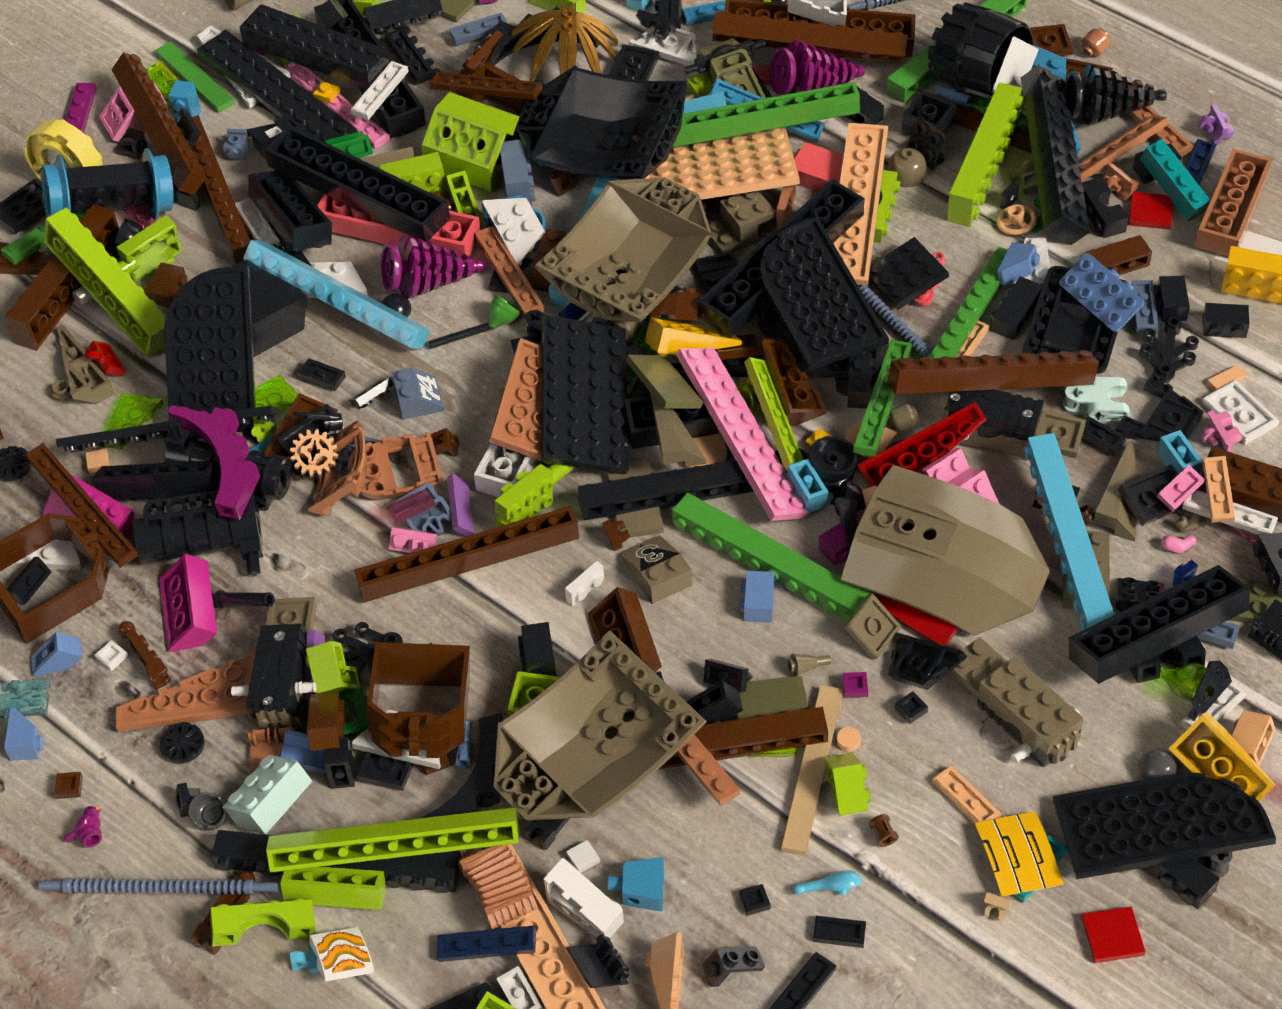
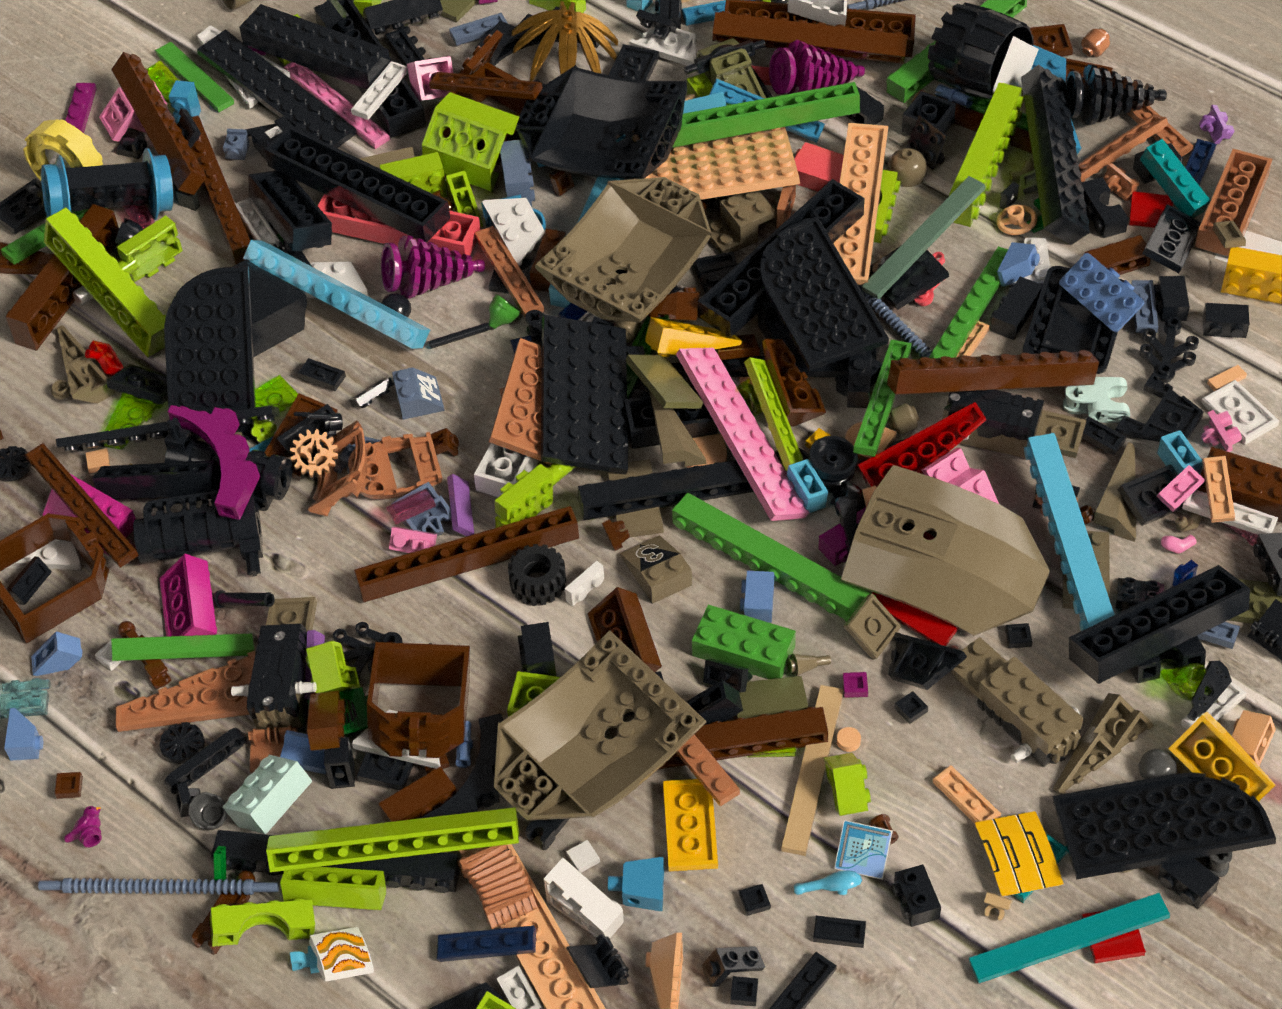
(140, 383): none -> black plate
(165, 284): reddish brown brick -> none
(181, 647): none -> bright green tile
(206, 759): none -> black beam
(220, 863): none -> green piece
(326, 92): yellow plate -> none
(354, 144): green panel -> none
(419, 797): none -> reddish brown brick
(422, 73): none -> bright pink brick
(537, 588): none -> black tyre
(689, 826): none -> yellow plate
(743, 642): none -> bright green brick
(744, 991): none -> black plate
(863, 849): none -> piece
(916, 895): none -> black brick
(923, 237): none -> sand green tile
(1018, 635): none -> black tile
(1069, 938): none -> teal tile
(1109, 731): none -> dark tan wedge
(1172, 238): none -> black tile
(1229, 234): none -> dark tan tile

